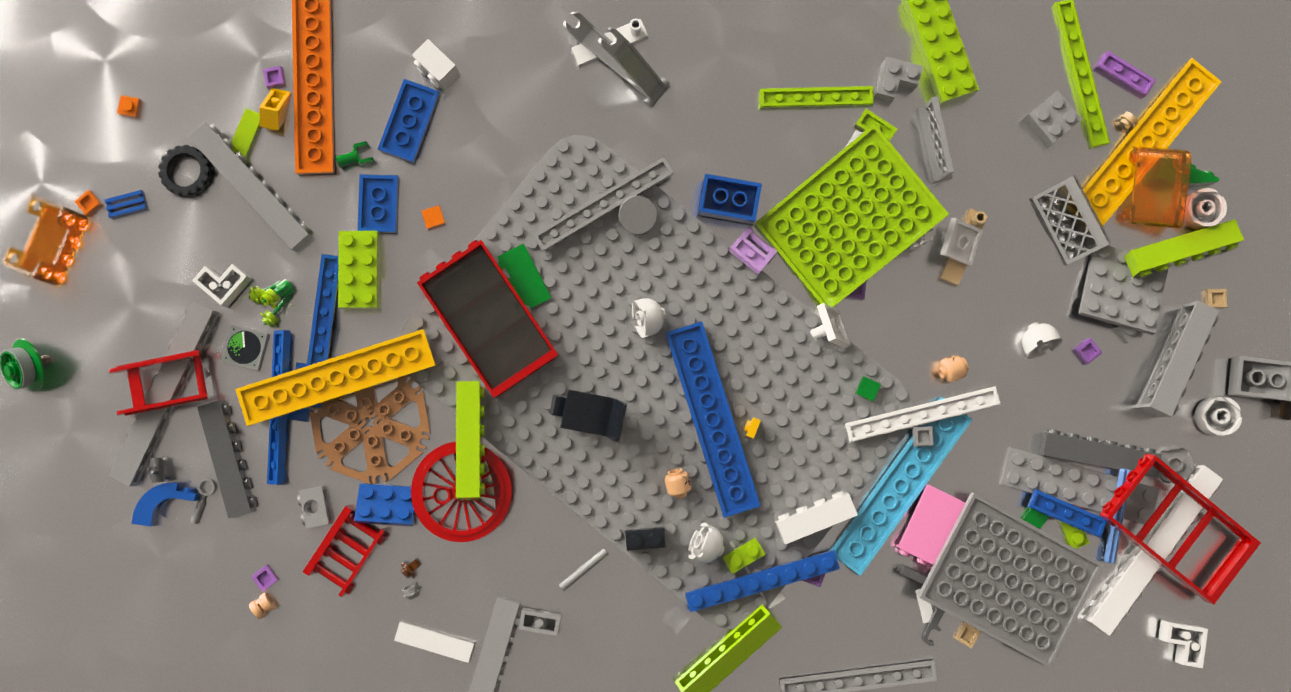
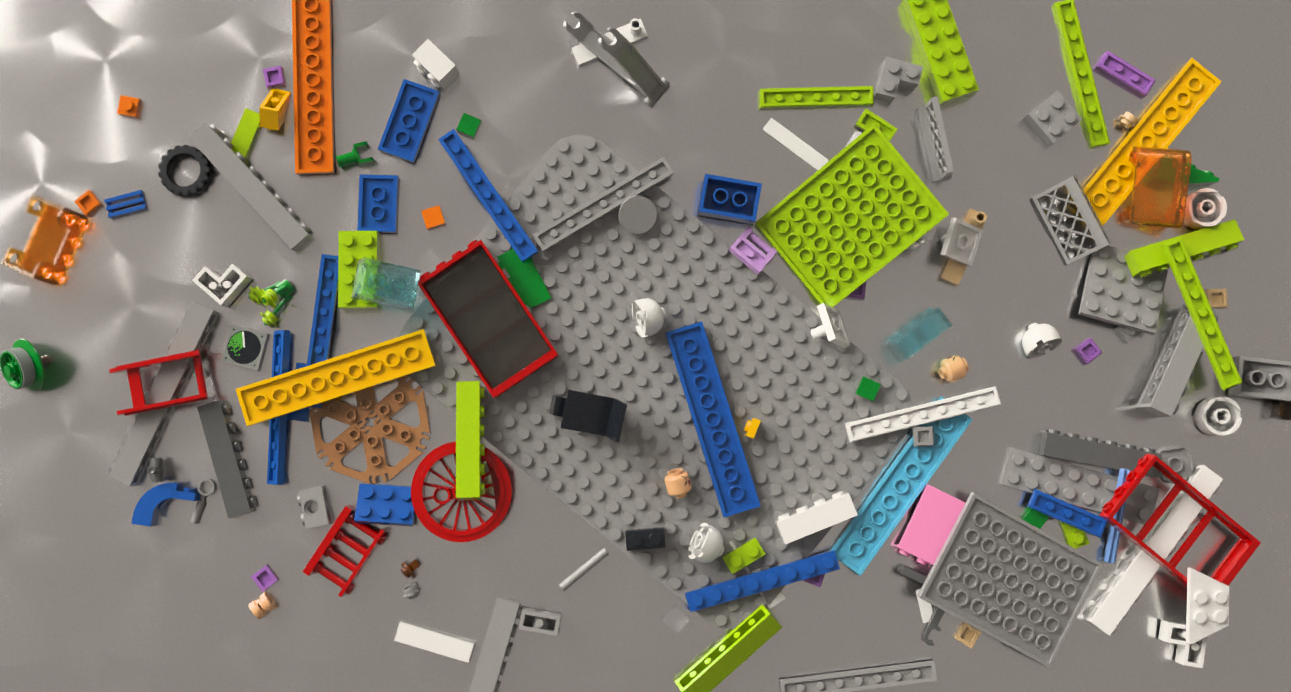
(385, 284): none -> clear light blue brick
(468, 125): none -> green tile
(488, 195): none -> blue plate
(795, 144): none -> white sticker
(918, 333): none -> clear light blue brick
(1201, 313): none -> lime tile
(1205, 606): none -> white wing

